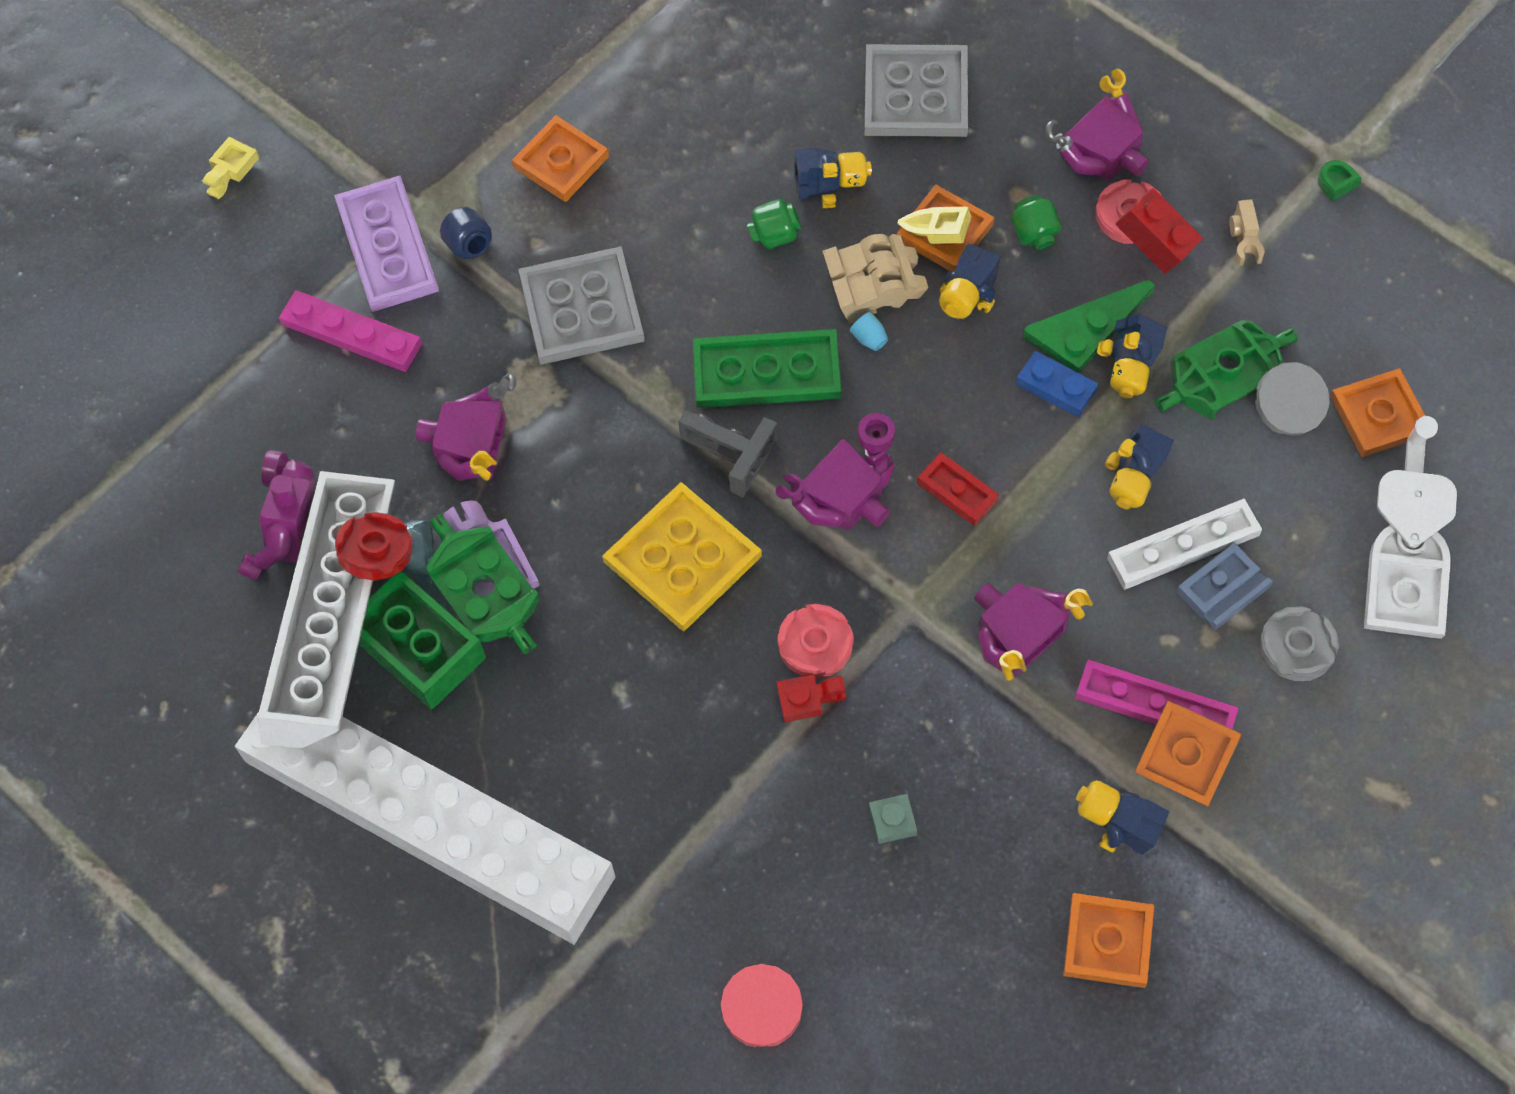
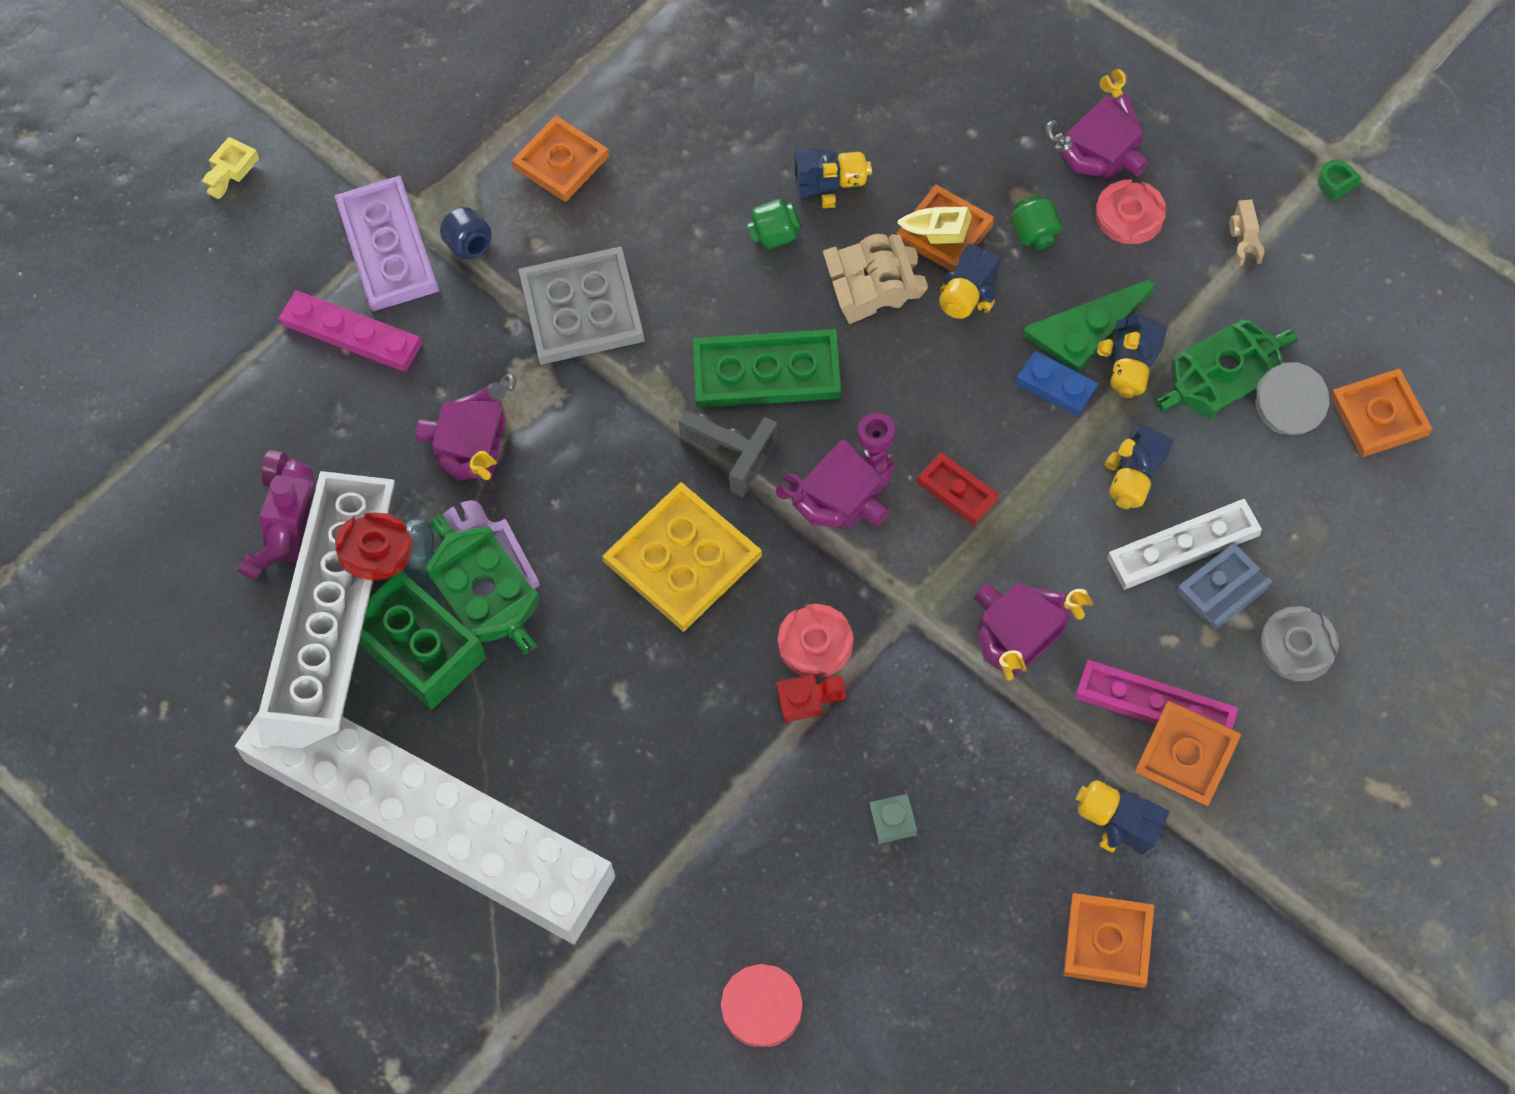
(869, 332): medium azure hose -> none
(916, 90): light grey plate -> none
(1159, 231): red brick -> none
(1407, 583): white plate -> none

